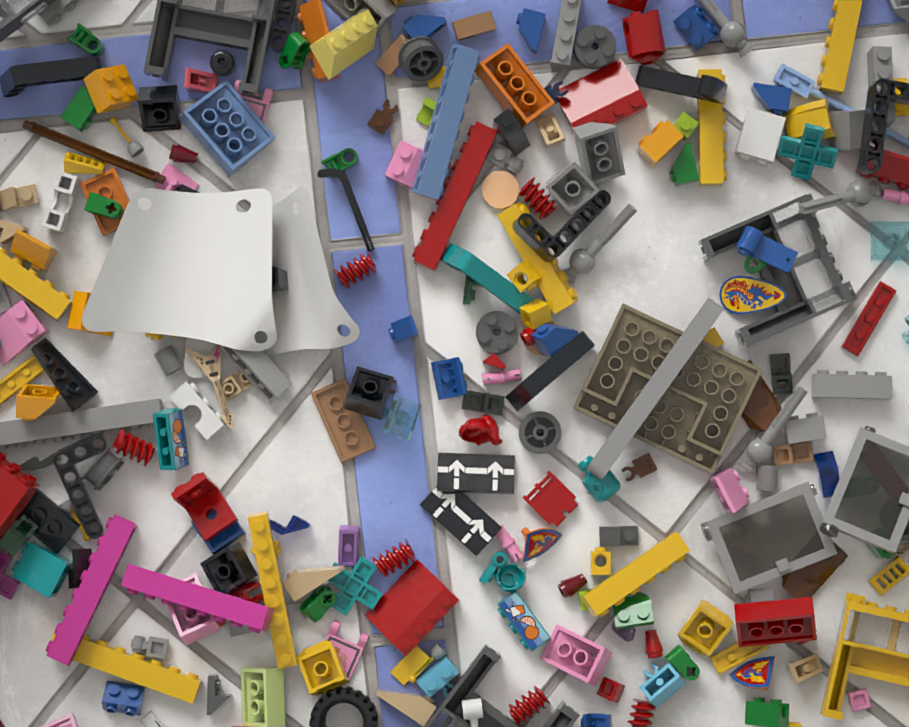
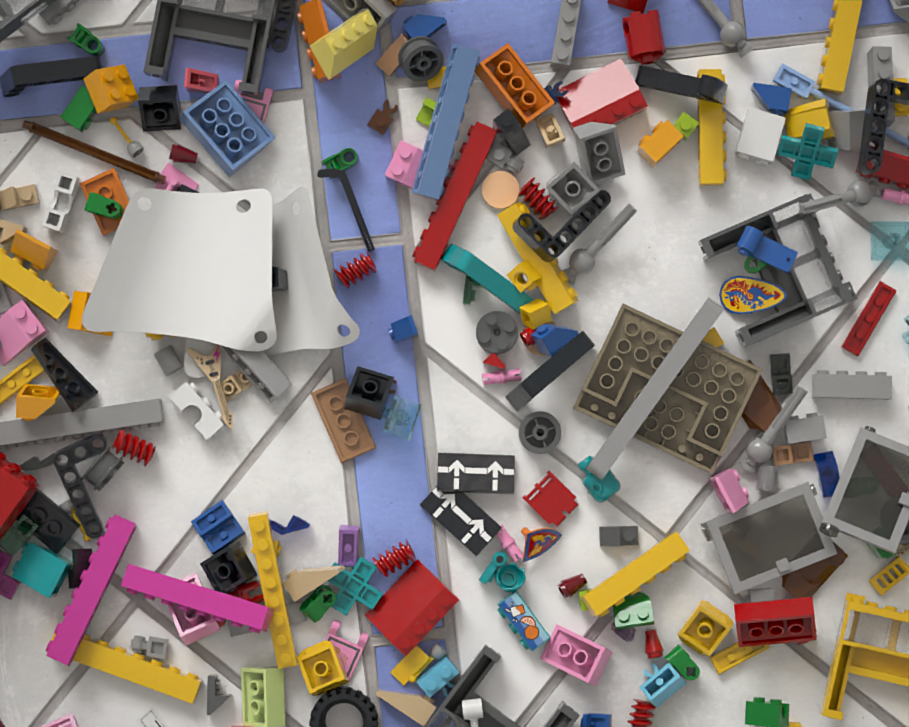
(82, 165): yellow slope -> none
(123, 698): blue bracket -> none
(170, 439): brick -> none
(199, 498): red bracket -> none
(227, 67): black head -> none
(295, 50): green piece -> none
(449, 378): blue bracket -> none
(473, 25): medium nougat slope -> none
(480, 431): red hair -> none
(483, 402): pearl dark grey slope -> none
(528, 705): red piece -> none
(530, 27): blue slope -> none
(597, 36): dark grey wheel -> none
(600, 570): yellow brick -> none
(610, 689): red slope -> none
(642, 466): reddish brown plate -> none
(684, 167): green slope -> none
(696, 27): blue bracket -> none
(755, 673): shield -> none
(805, 667): tan slope -> none
(859, 700): bright pink tile -> none

